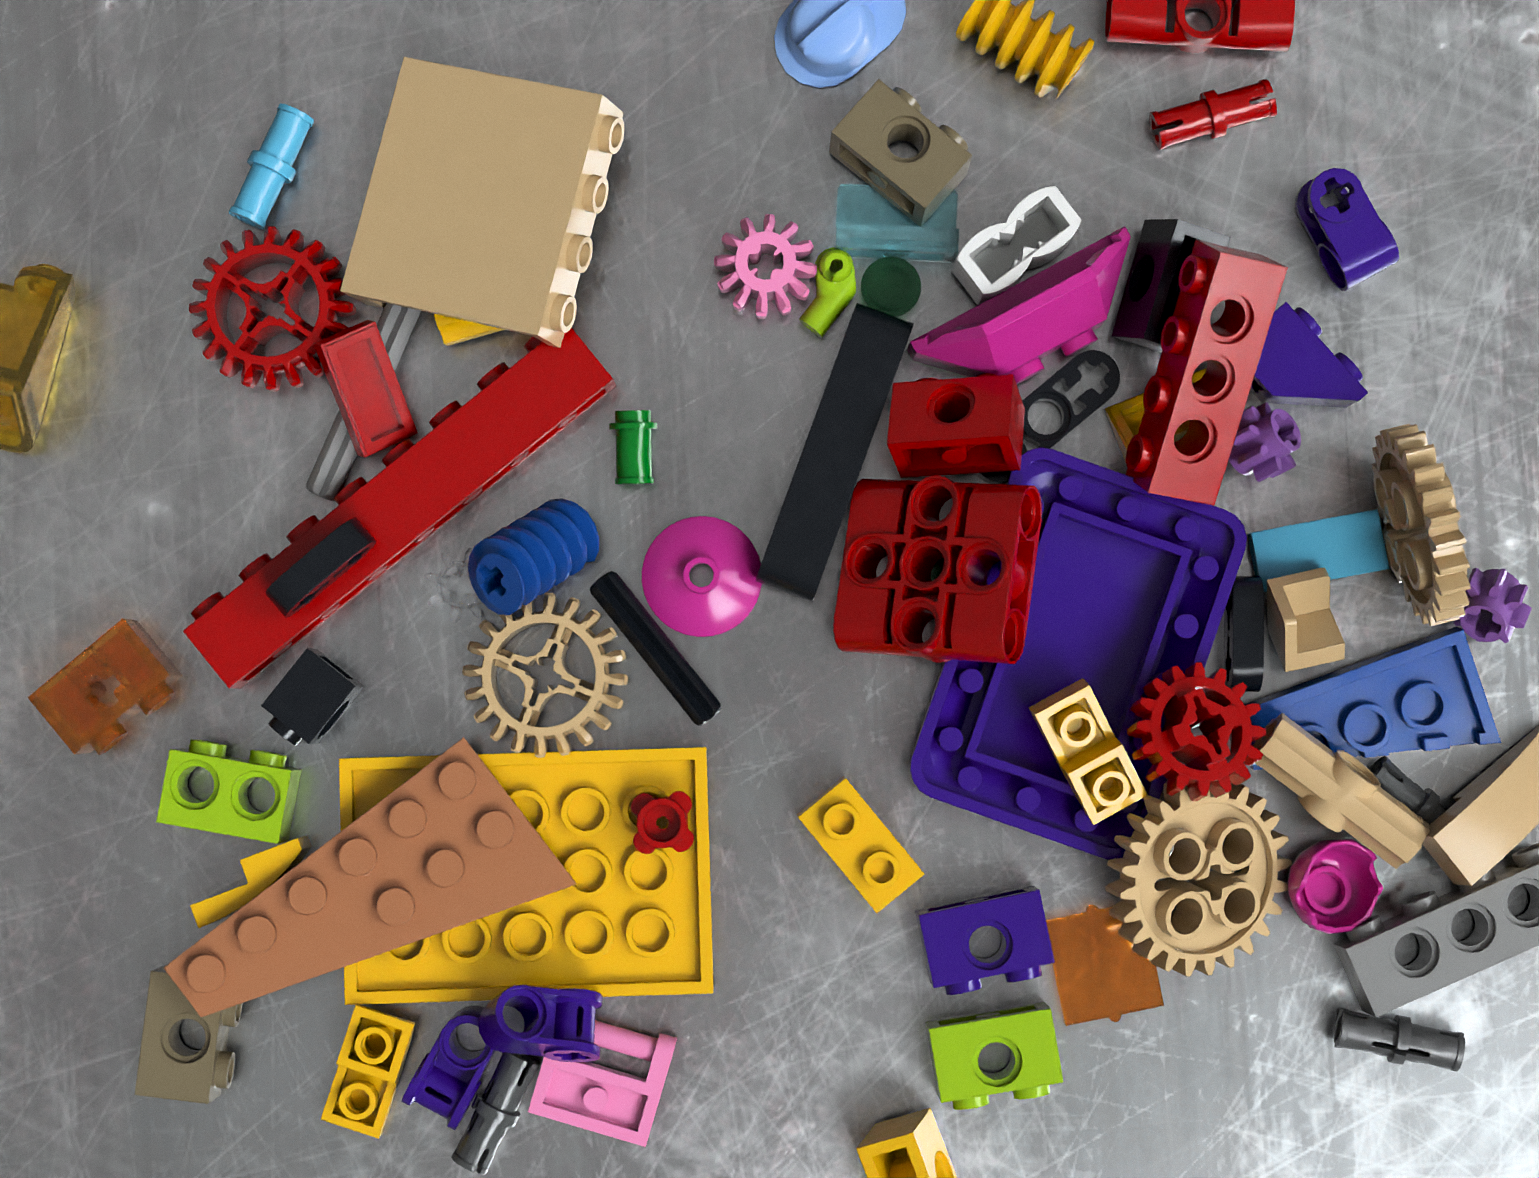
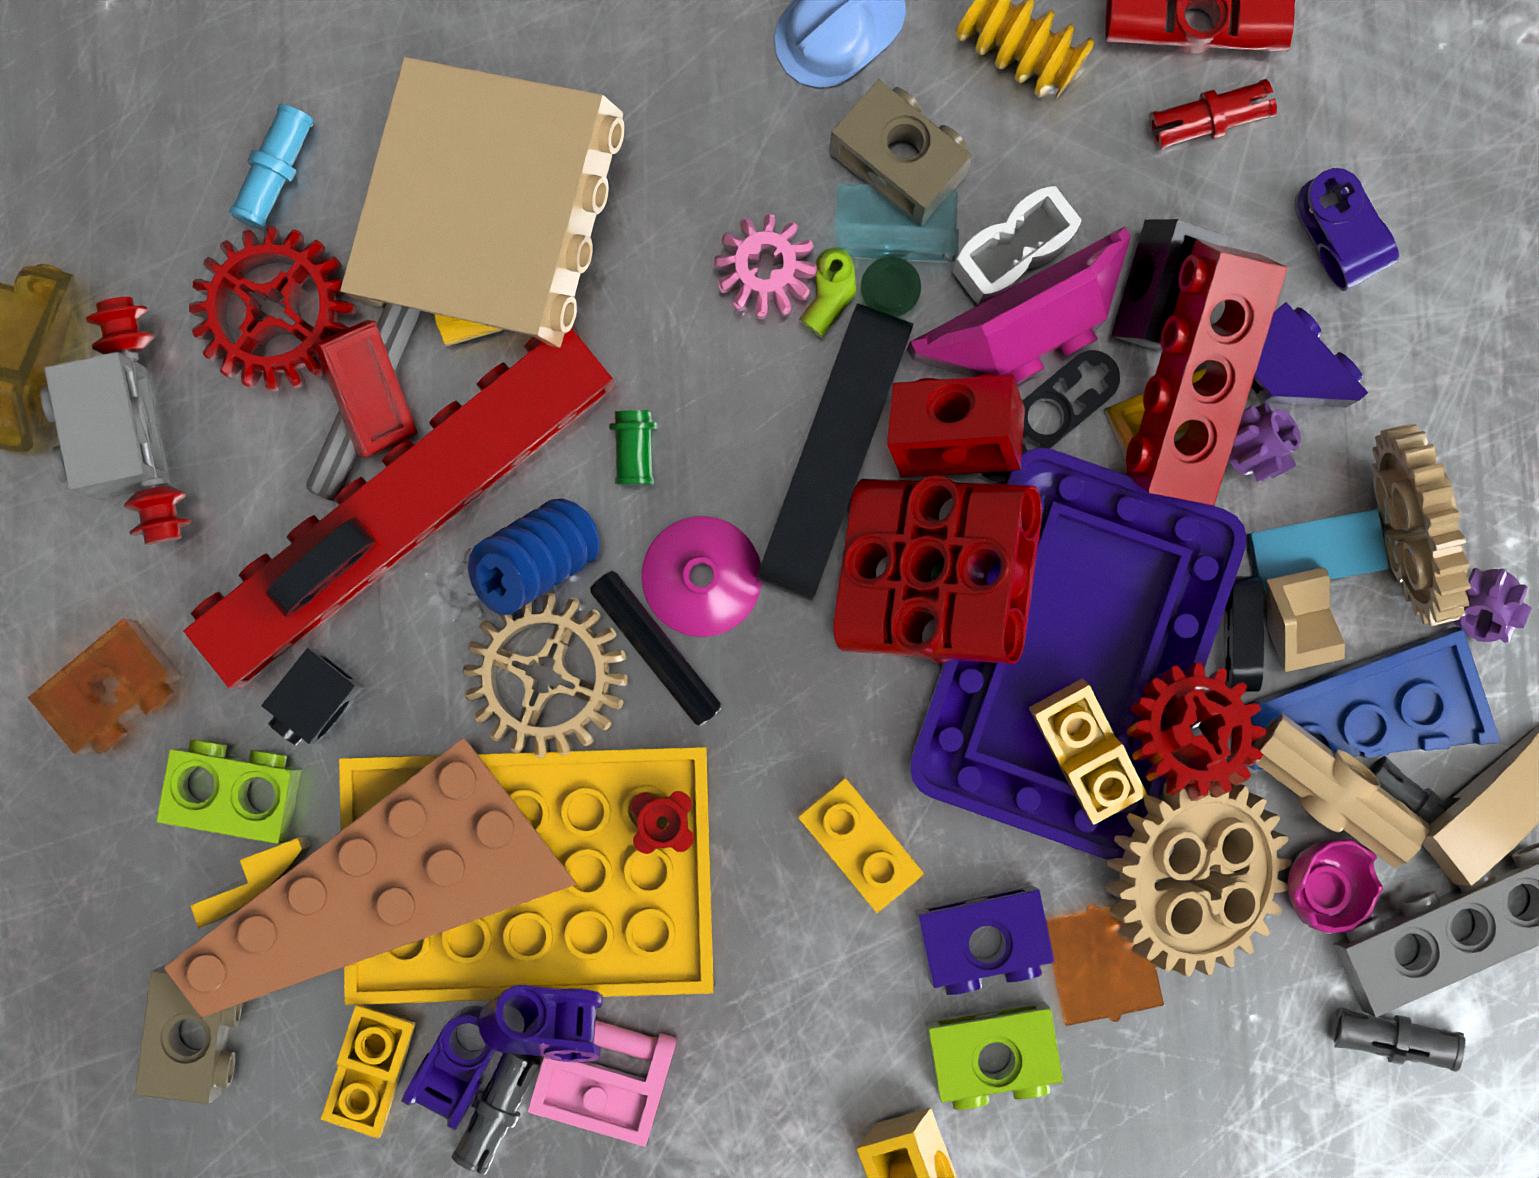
(111, 424): none -> light grey brick

